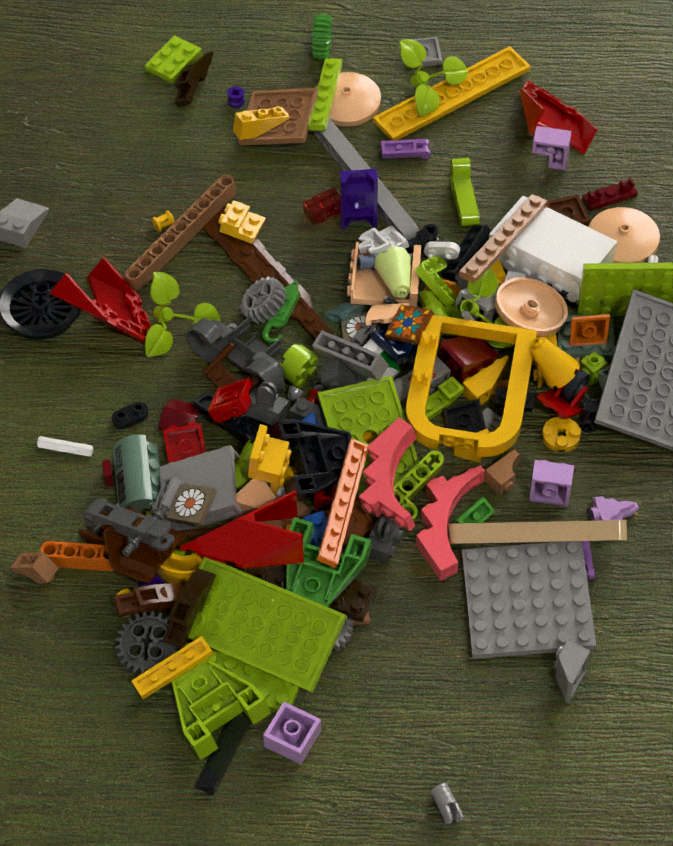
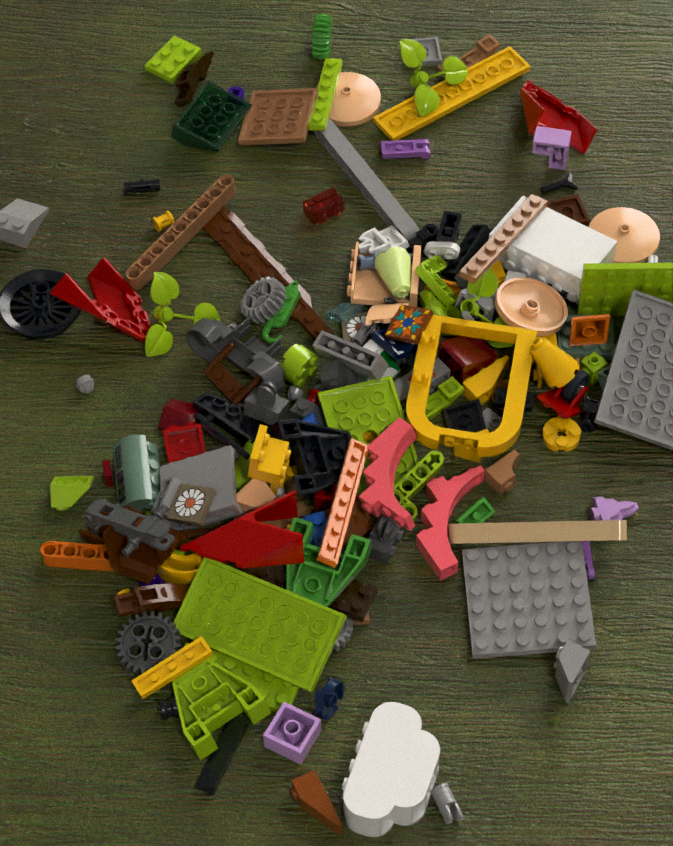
(35, 566): medium nougat arch -> none
(65, 446): white axle -> none
(68, 489): none -> lime slope
(85, 384): none -> light grey plate
(130, 415): black plate -> none
(142, 186): none -> black pin
(169, 708): none -> black wheel
(188, 604): dark brown slope -> none
(210, 118): none -> clear green slope
(213, 431): none -> black piece
(230, 401): red plate -> none
(240, 222): yellow plate -> none
(257, 122): yellow slope -> none
(314, 800): none -> dark orange slope
(328, 698): none -> dark blue plate
(359, 187): dark purple piece -> none
(391, 772): none -> white brick
(449, 227): none -> black brick
(463, 192): lime beam -> none
(484, 49): none -> medium nougat slope
(551, 483): lavender brick -> none
(567, 182): none -> black piece
(610, 195): dark red plate -> none

